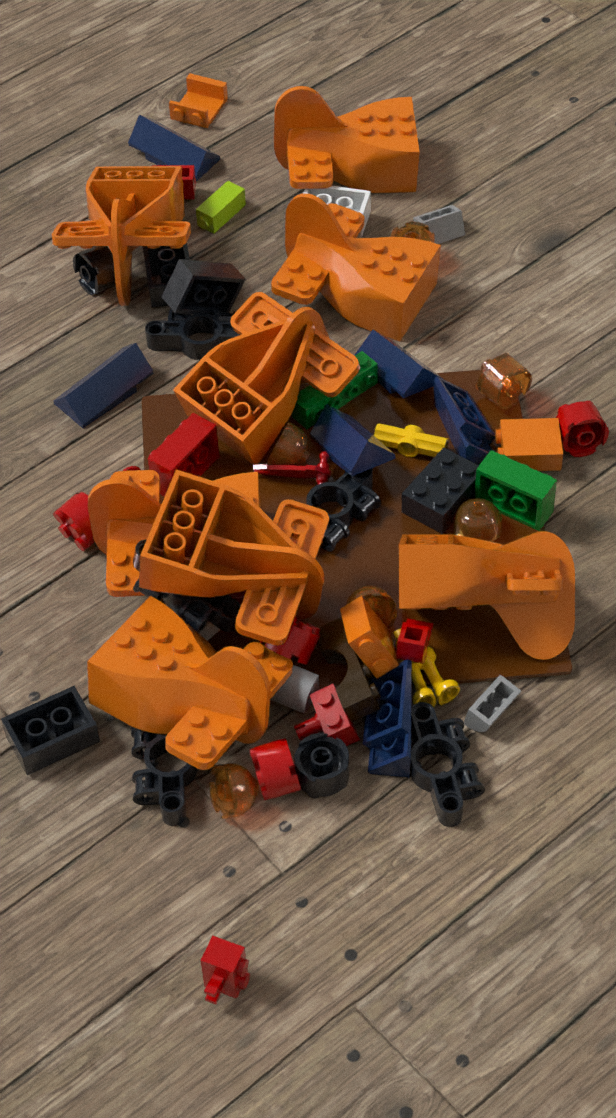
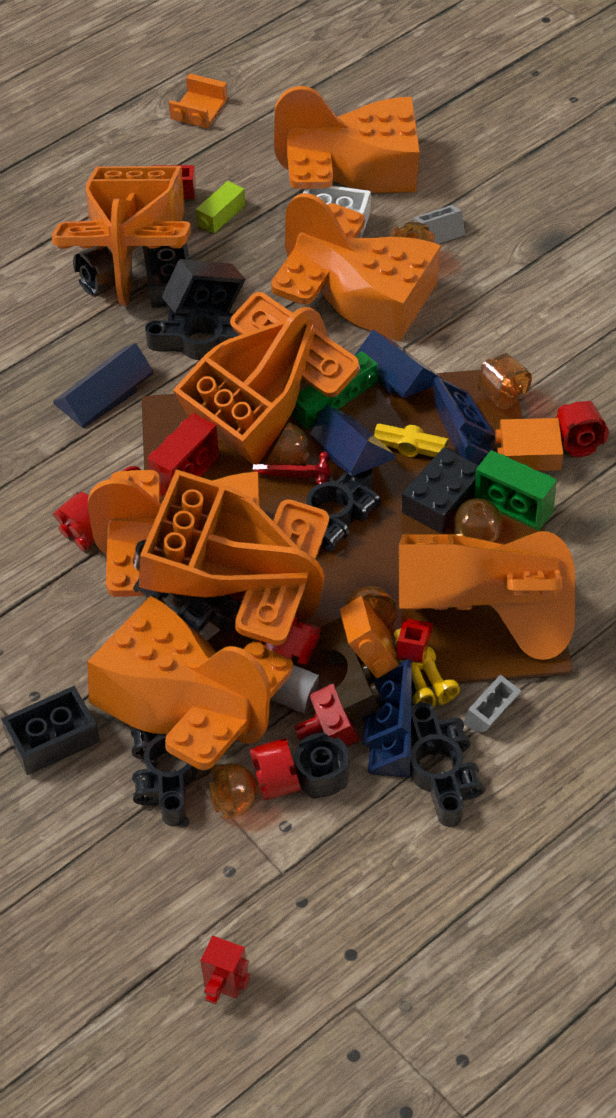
(168, 147): dark blue slope -> none

